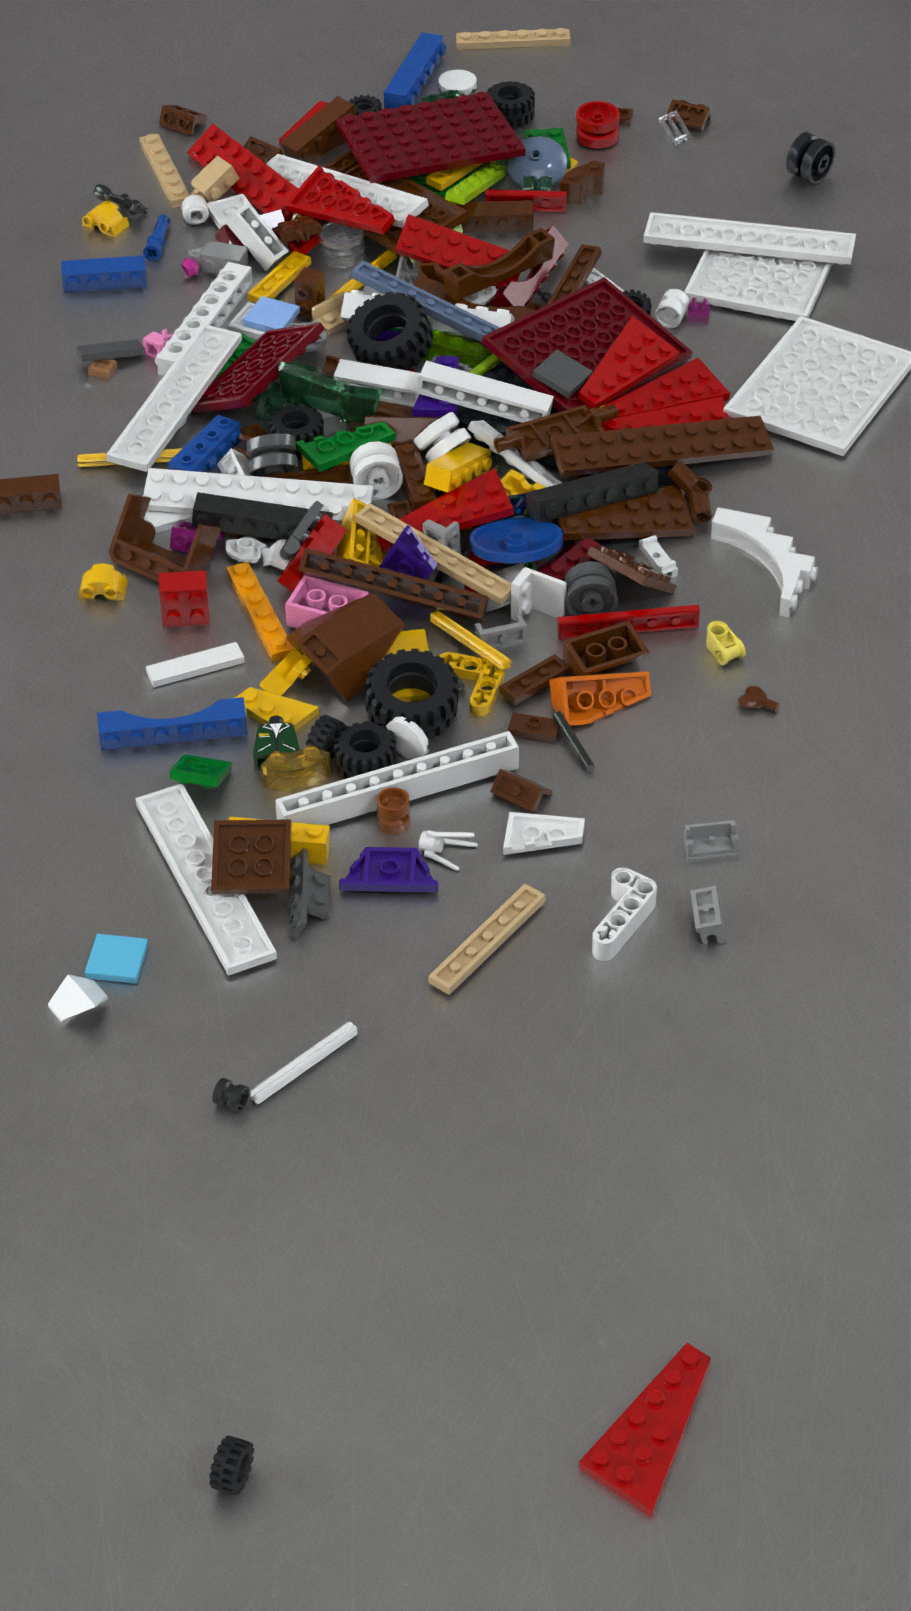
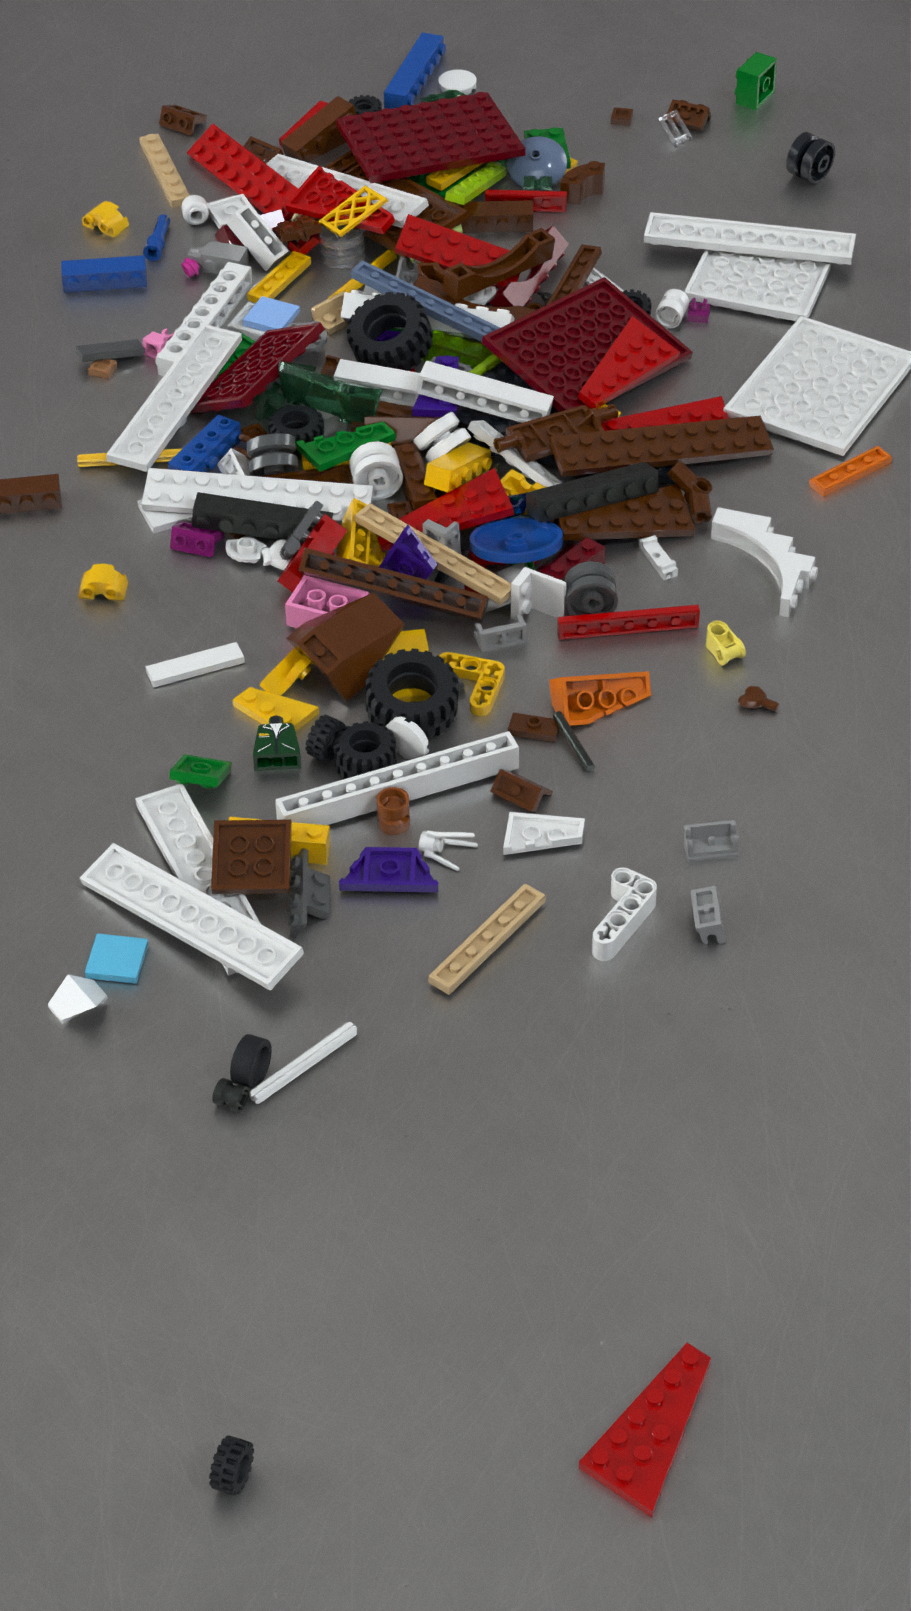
(104, 193): pearl dark grey piece -> none
(126, 730): blue arch -> none
(135, 549): reddish brown windscreen -> none
(184, 598): red brick -> none
(192, 916): none -> white plate
(214, 180): tan hinge -> none
(250, 1061): none -> black tyre
(259, 610): light orange plate -> none
(295, 769): clear yellow brick -> none
(309, 290): reddish brown brick -> none
(352, 222): none -> yellow window
(470, 640): yellow axle -> none
(513, 39): tan plate -> none
(514, 101): black tyre -> none
(534, 679): reddish brown plate -> none
(562, 373): dark grey tile -> none
(597, 124): red wheel -> none
(603, 649): reddish brown slope -> none
(634, 570): reddish brown plate -> none
(680, 386): red wing -> none
(755, 80): none -> green brick
(850, 471): none -> orange tile

